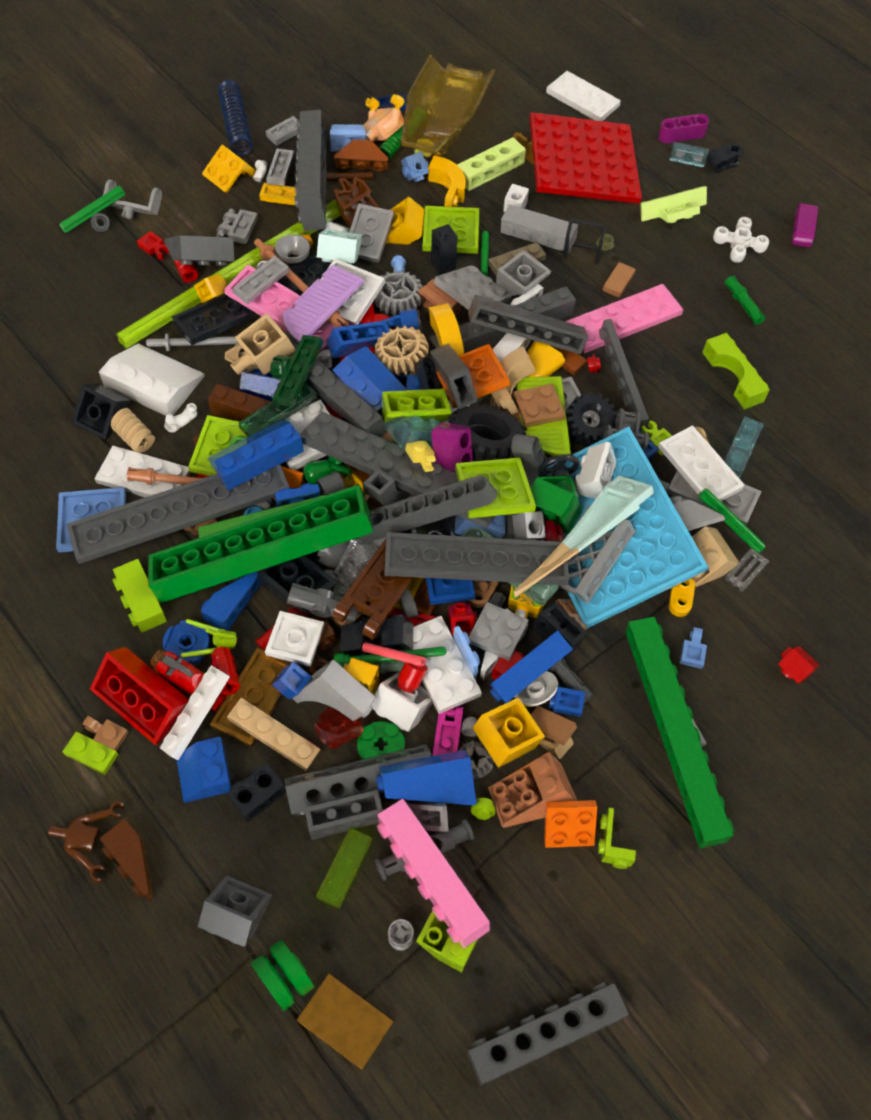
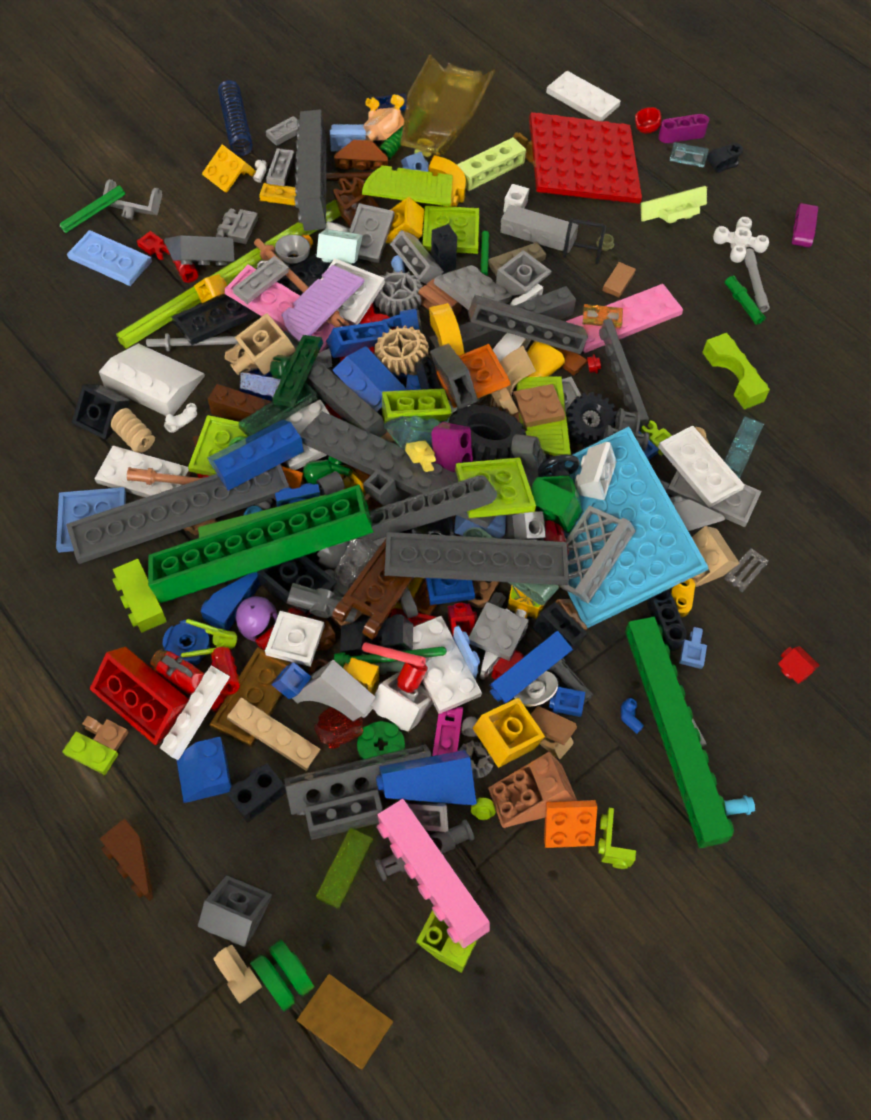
(83, 837): reddish brown piece -> none
(100, 216): dark grey plate -> none
(109, 257): none -> light blue tile
(239, 977): none -> tan piece
(254, 616): none -> medium lavender piece
(400, 929): light grey wheel -> none
(409, 183): none -> lime piece
(416, 257): none -> light grey brick
(597, 314): none -> clear yellow piece
(605, 996): dark grey brick -> none
(611, 507): light aqua plate -> none
(628, 715): none -> blue arm
(648, 120): none -> red hair
(674, 626): none -> black beam
(731, 520): green axle -> none
(739, 806): none -> medium azure pin
(760, 295): none -> light grey piece

